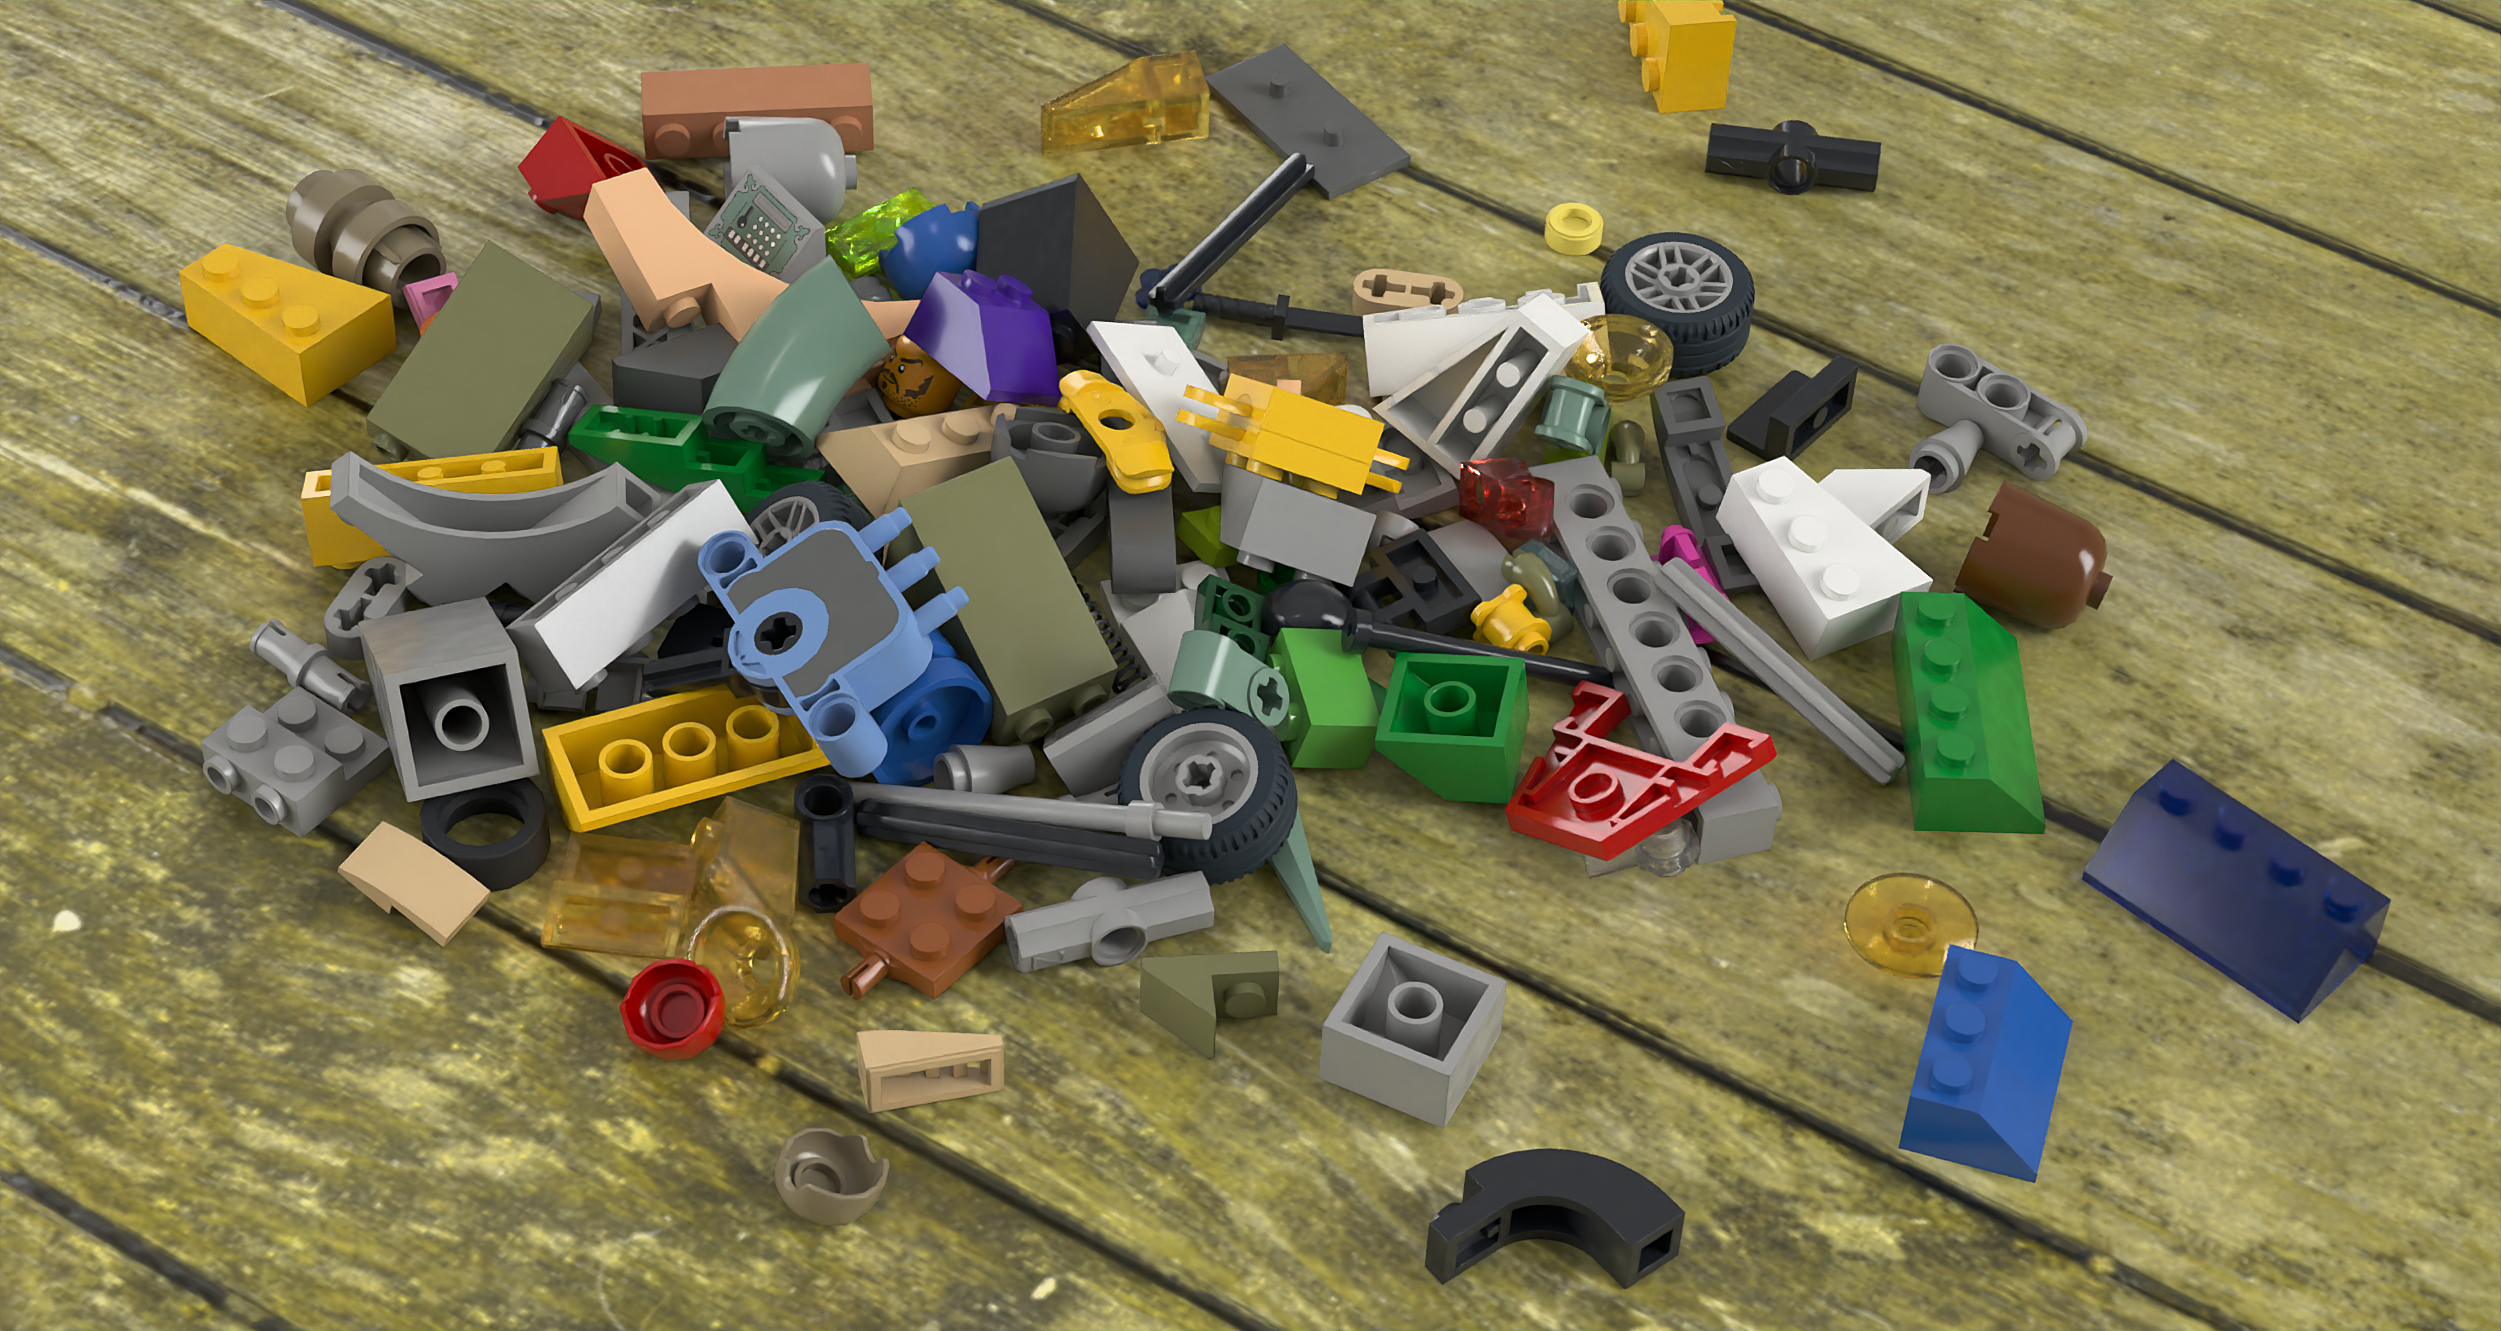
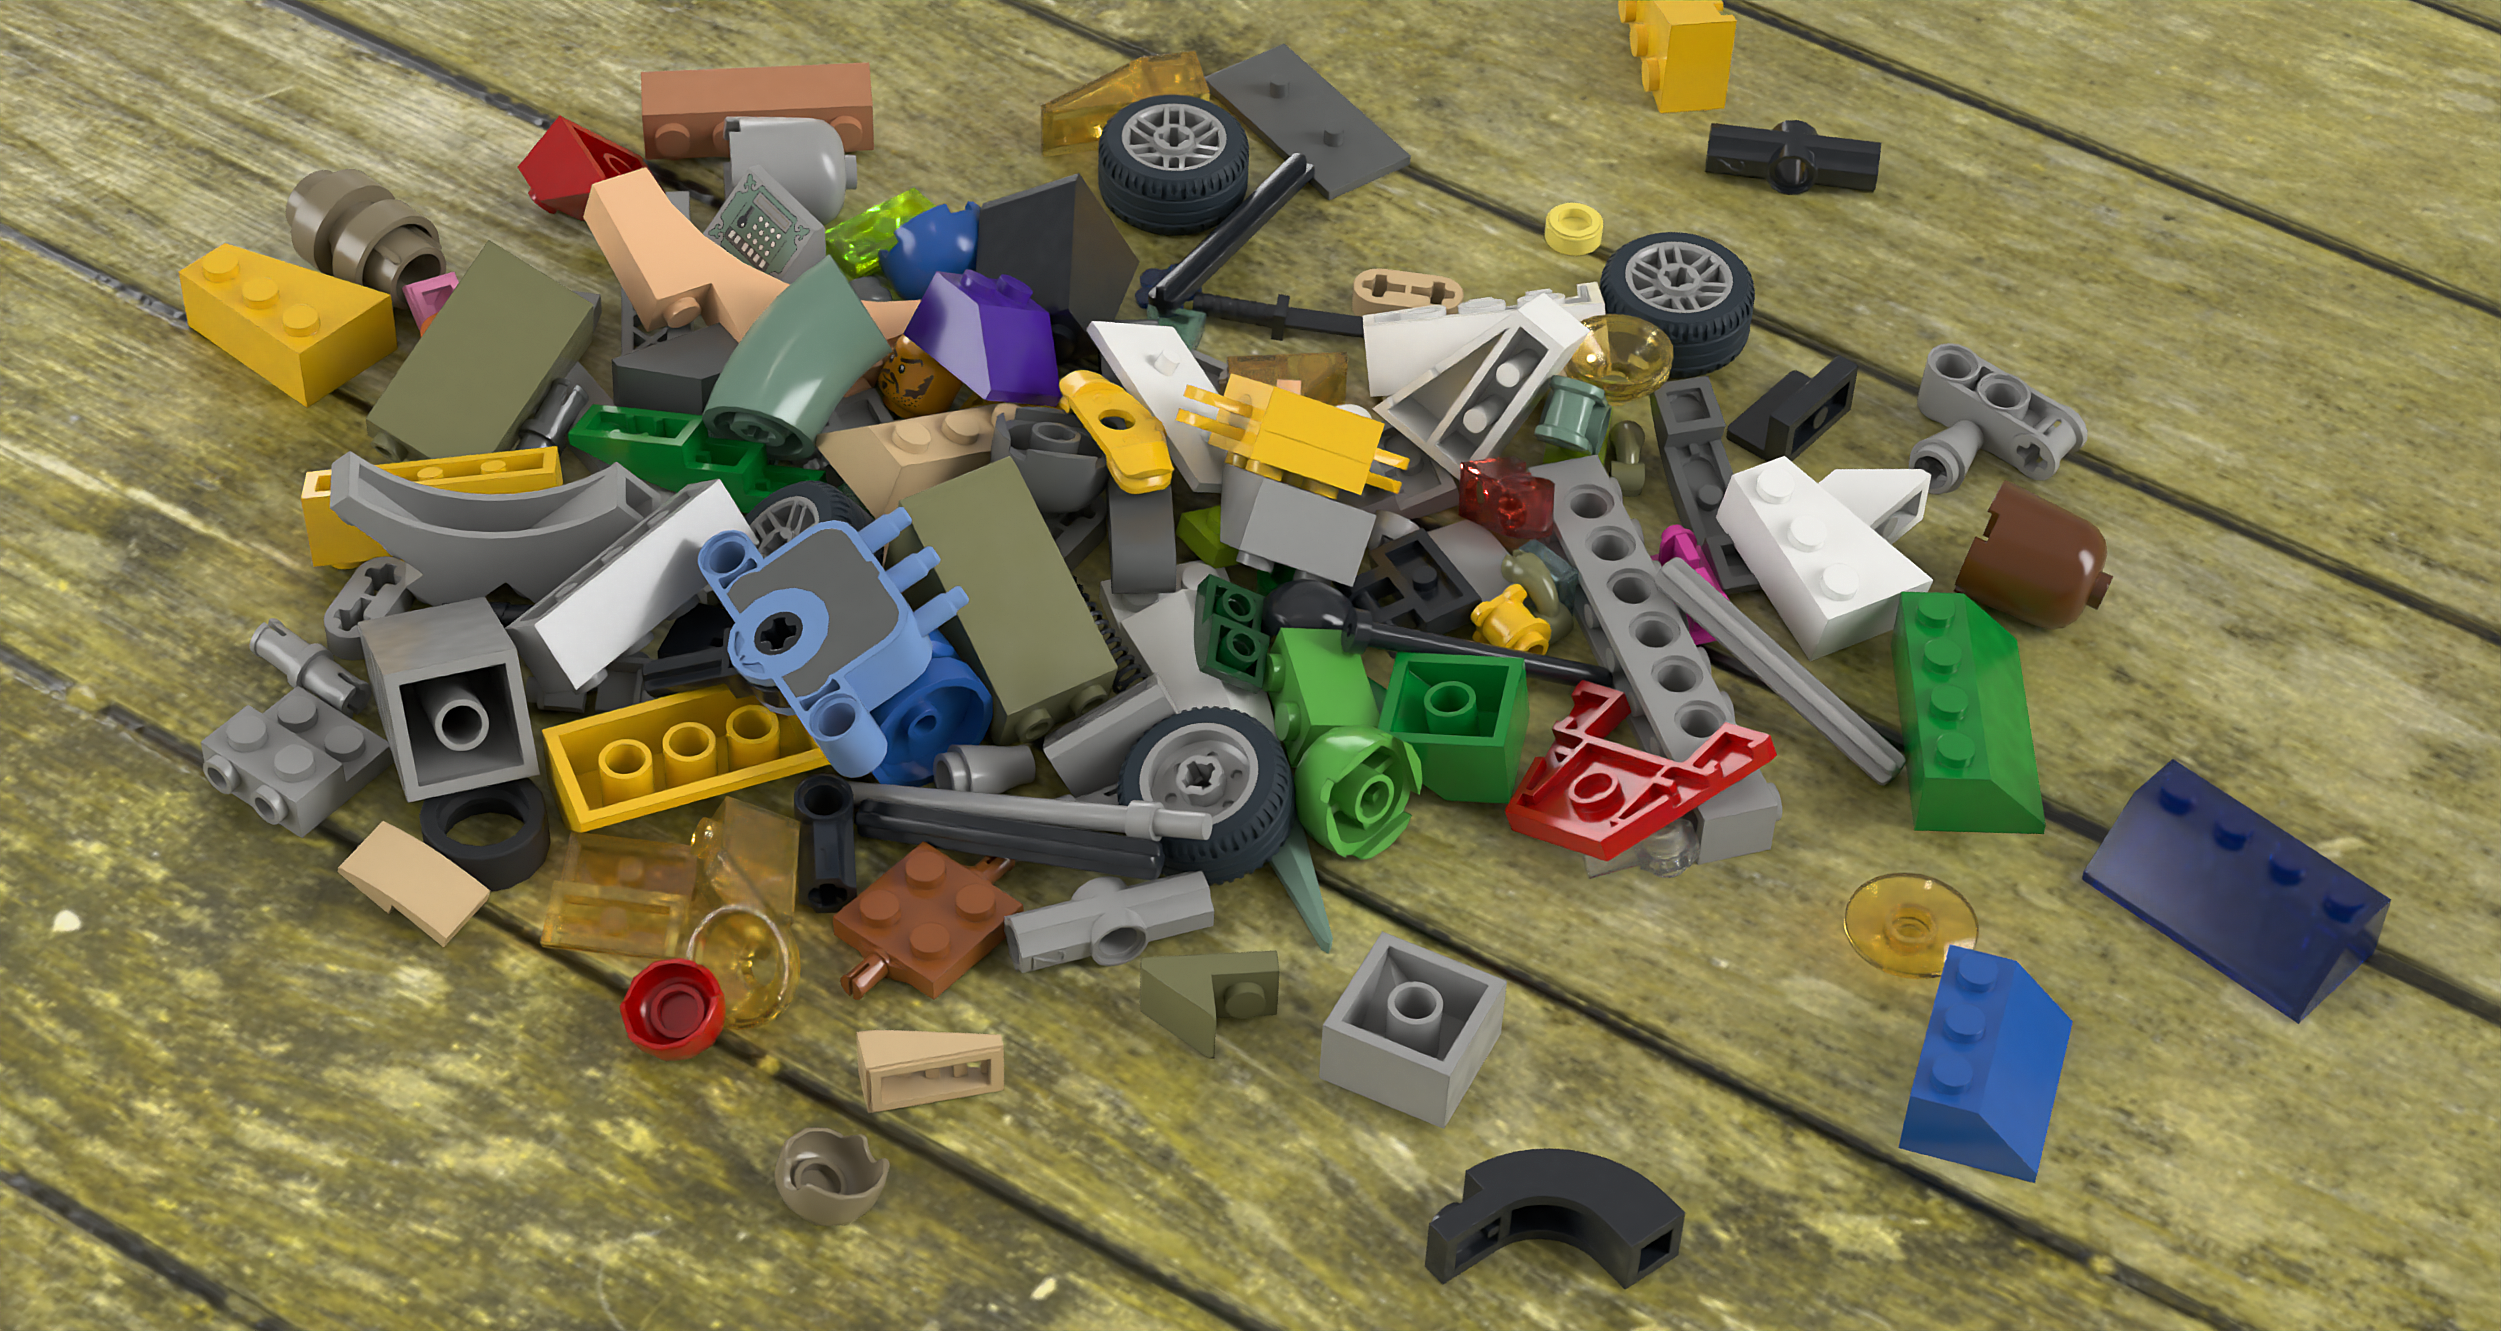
(1173, 164): none -> black wheel
(1218, 673): sand green piece -> none
(1356, 789): none -> bright green cylinder

